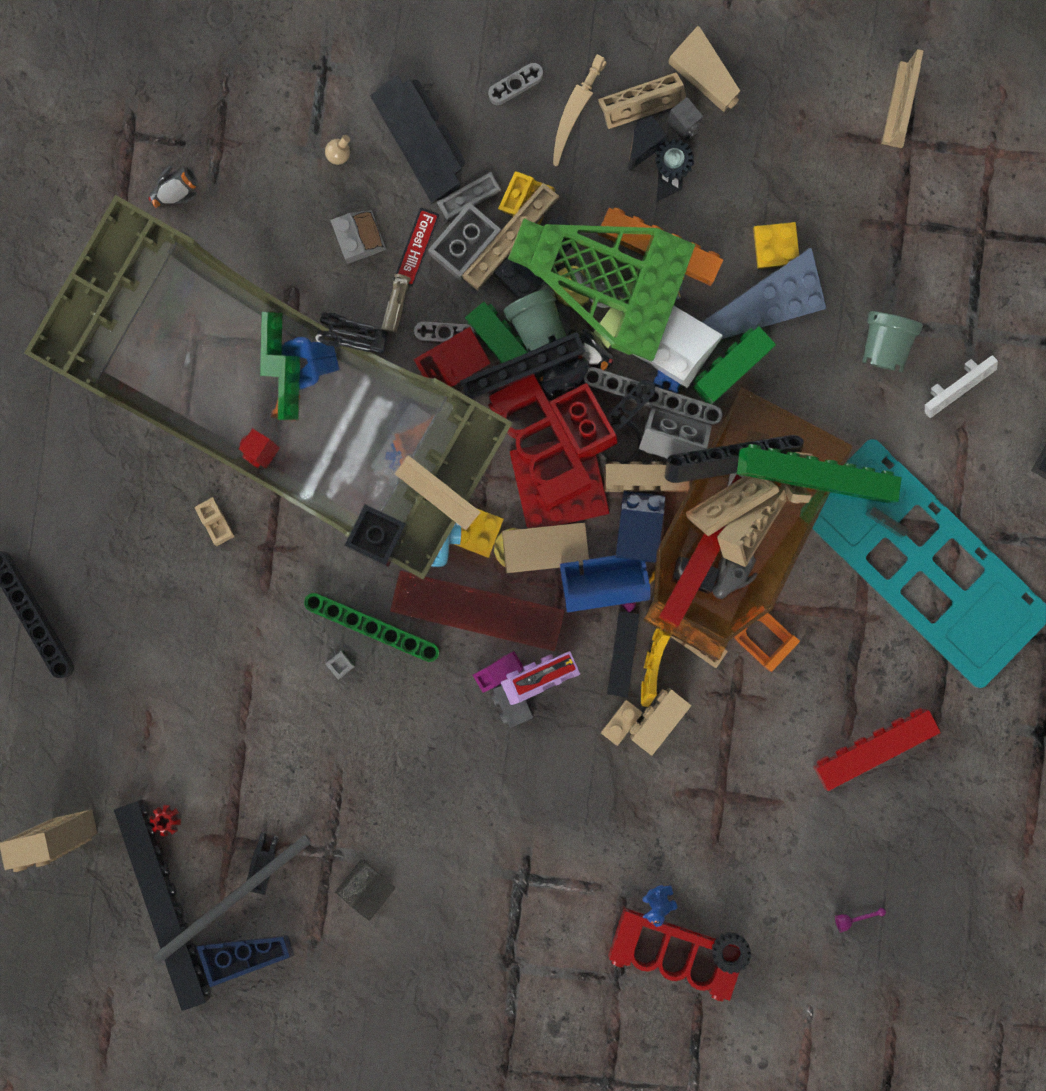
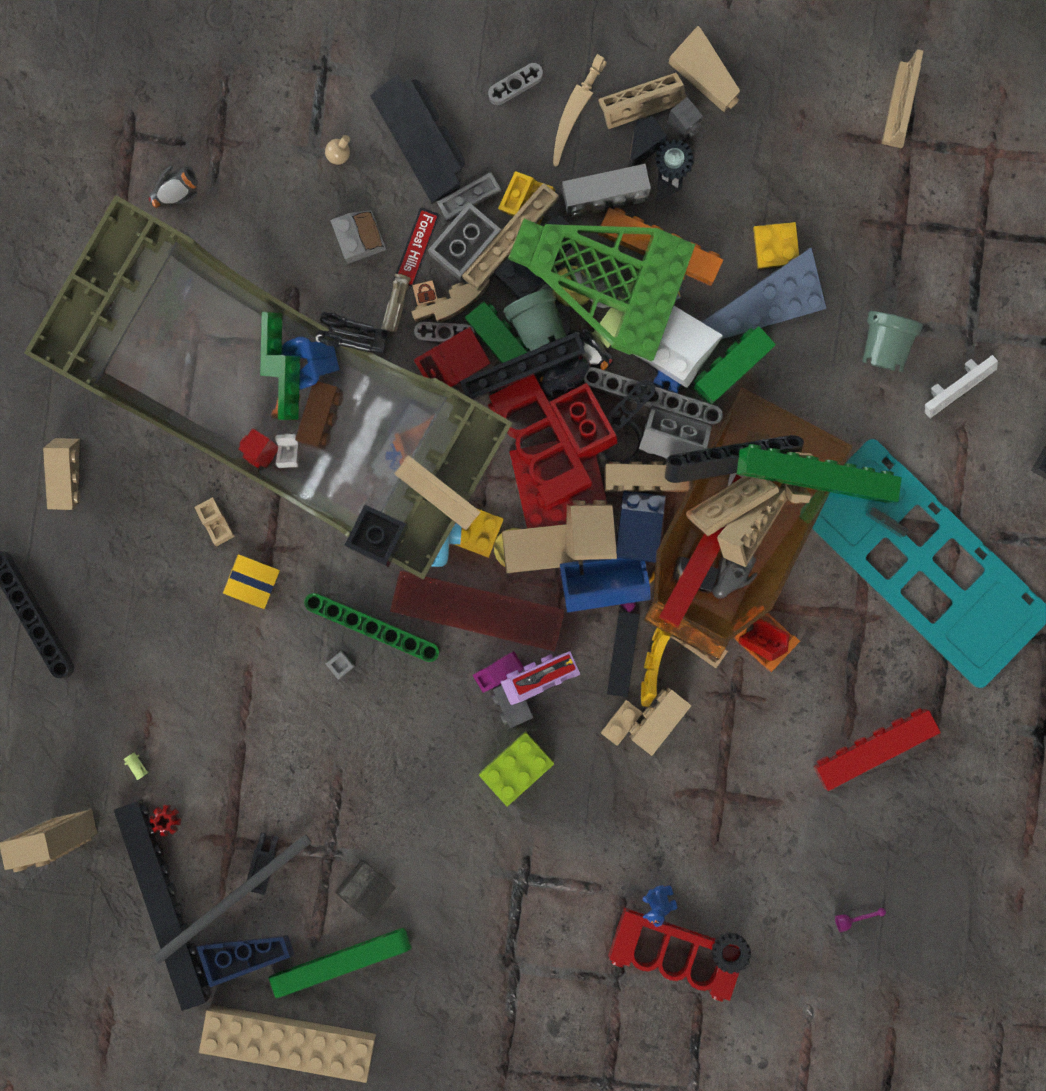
(62, 473): none -> tan wedge
(136, 765): none -> yellowish green pin
(251, 581): none -> yellow slope
(287, 1043): none -> tan brick
(288, 451): none -> white bracket
(319, 415): none -> reddish brown brick
(340, 962): none -> green beam
(425, 293): none -> tile
(444, 309): none -> tan slope
(516, 768): none -> lime brick
(590, 530): none -> tan slope
(606, 190): none -> light grey brick
(766, 640): none -> red bracket

